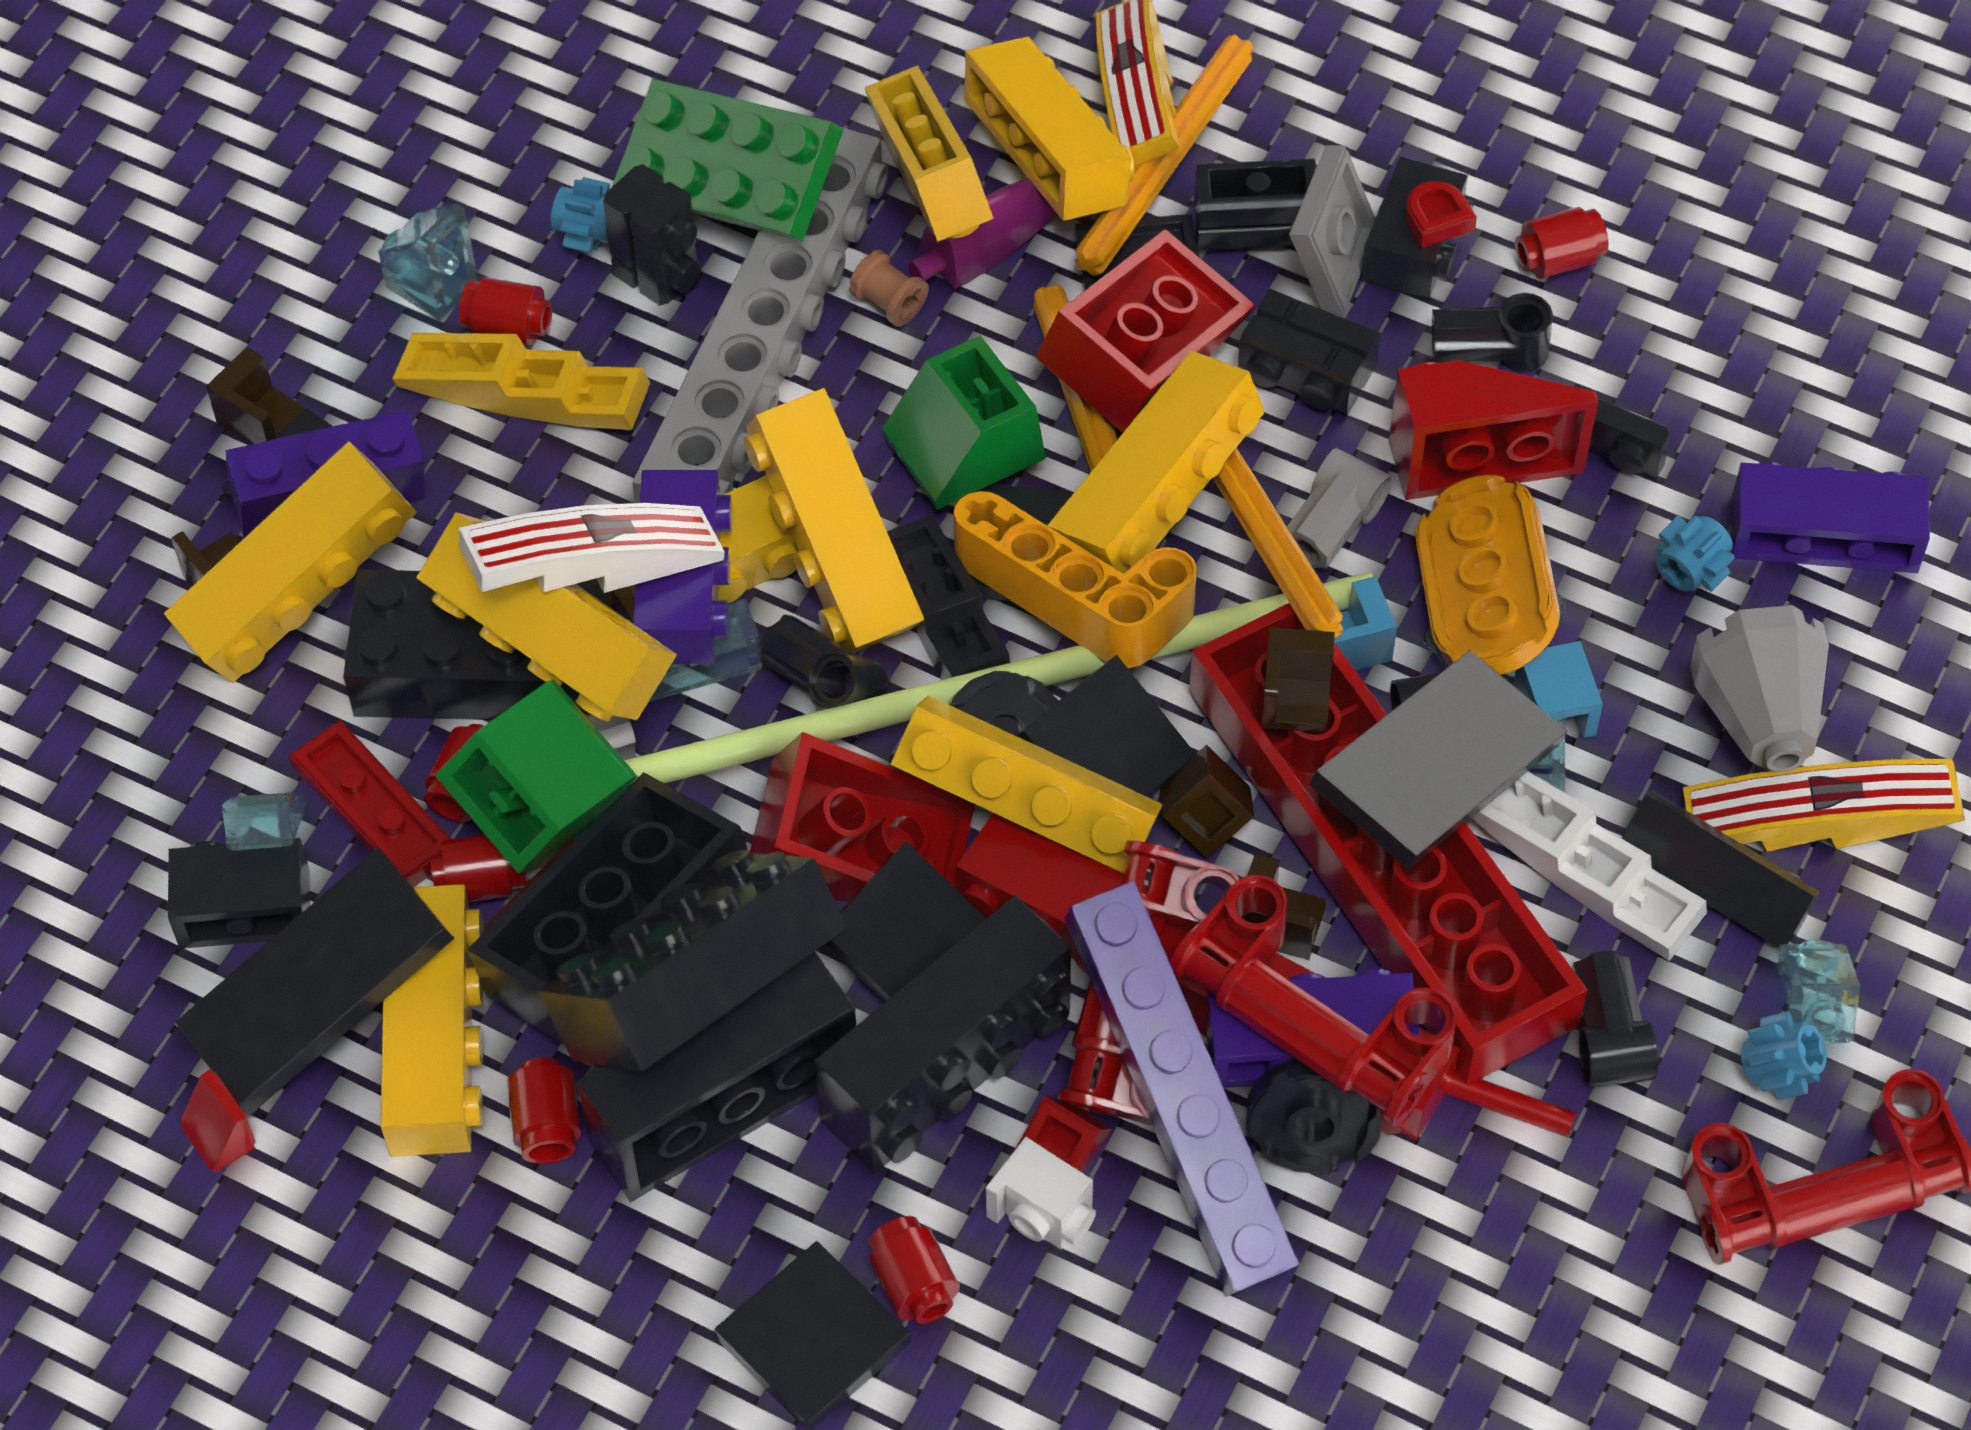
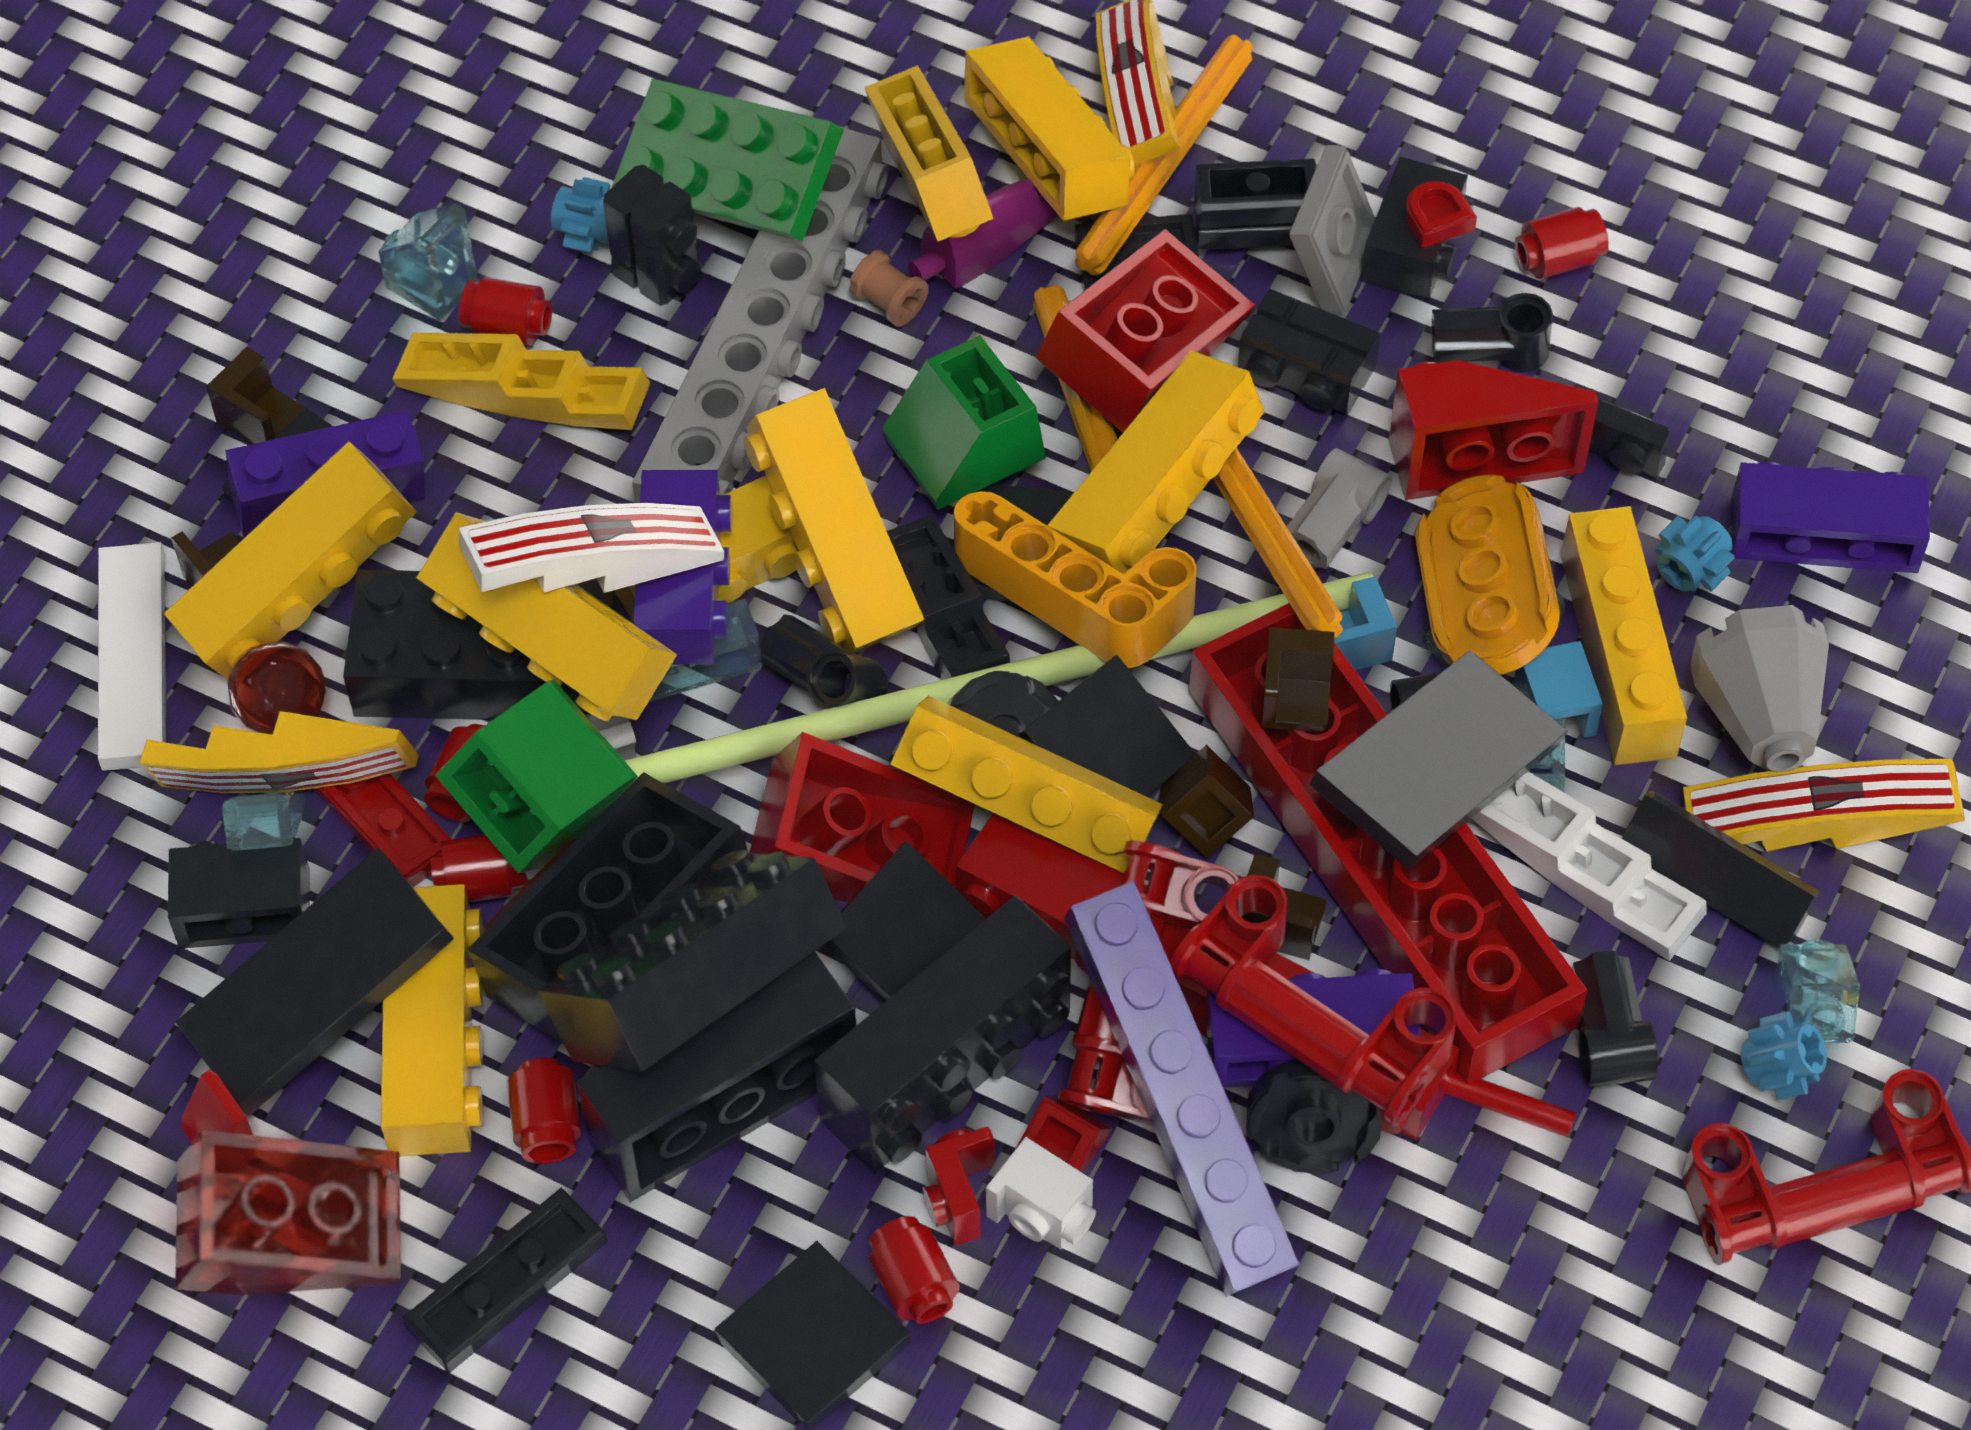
(130, 653): none -> white tile
(275, 680): none -> clear red hair
(285, 1215): none -> clear red slope
(298, 756): none -> yellow slope
(504, 1280): none -> black tile
(950, 1194): none -> red bracket
(1623, 636): none -> yellow brick

